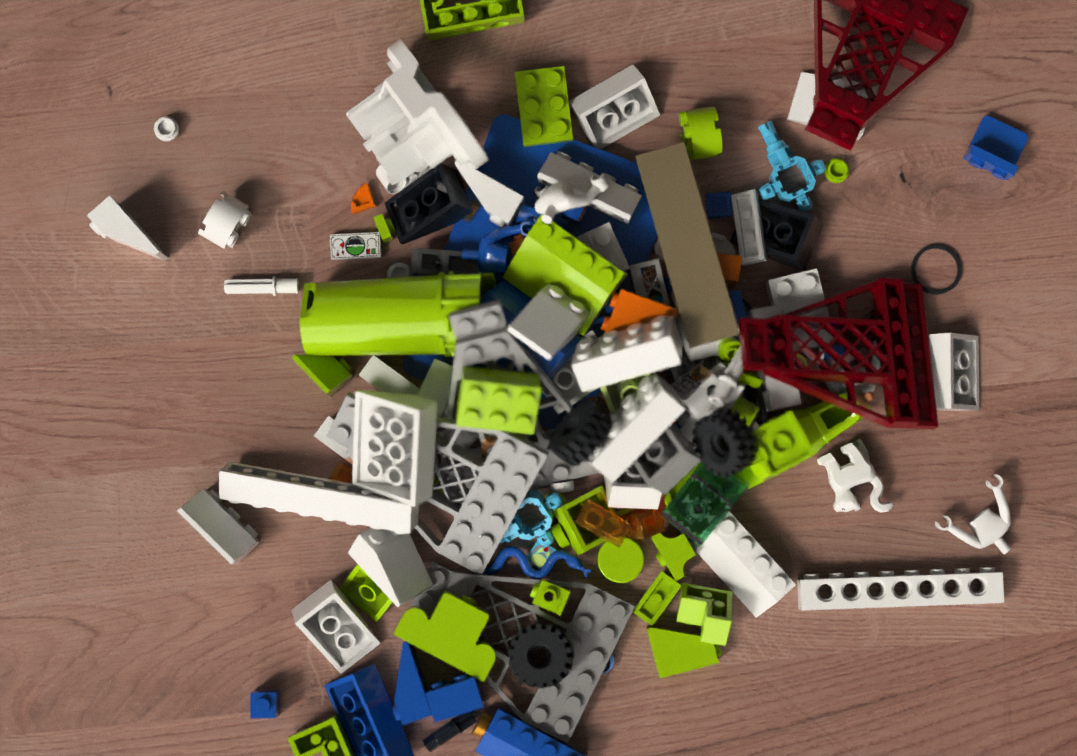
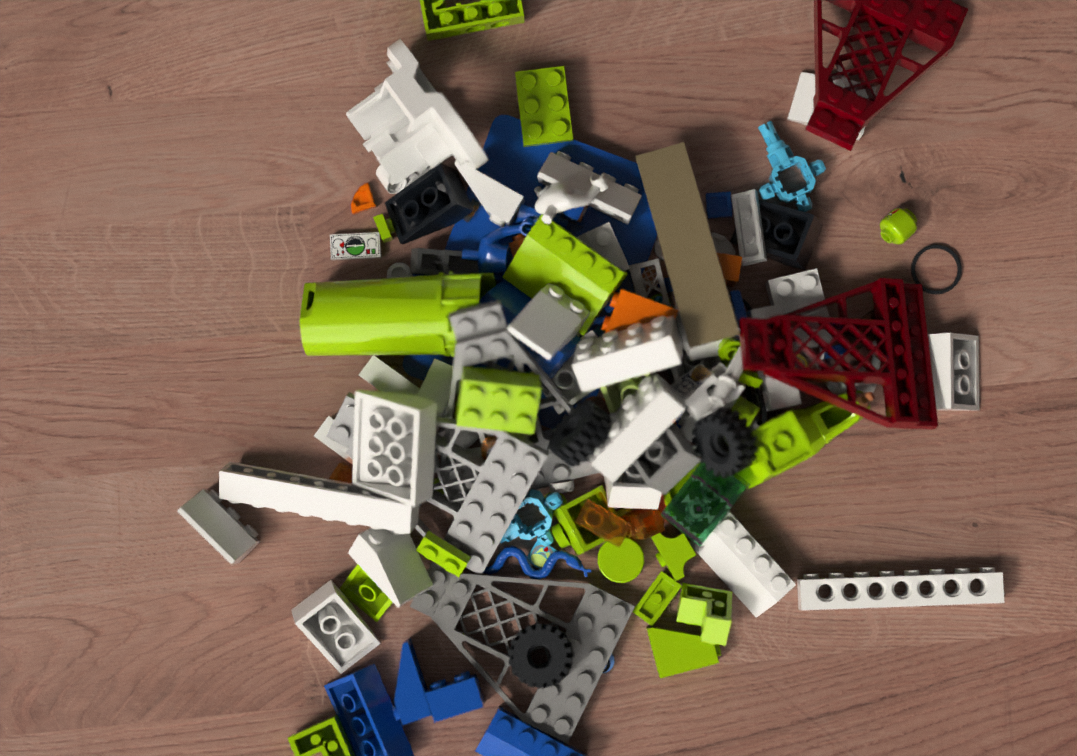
(114, 221): white slope -> none
(166, 128): white plate -> none
(225, 220): white brick -> none
(261, 286): white axle -> none
(265, 704): blue brick -> none
(325, 371): lime slope -> none
(443, 554): none -> lime plate
(450, 633): lime brick -> none
(450, 730): black piece -> none
(482, 724): pearl gold tile -> none
(560, 596): lime brick -> none
(615, 107): white slope -> none
(701, 133): lime brick -> none
(836, 170): lime plate -> none
(853, 474): white animal -> none
(898, 226): none -> lime head
(986, 525): white piece -> none
(996, 148): blue bracket -> none

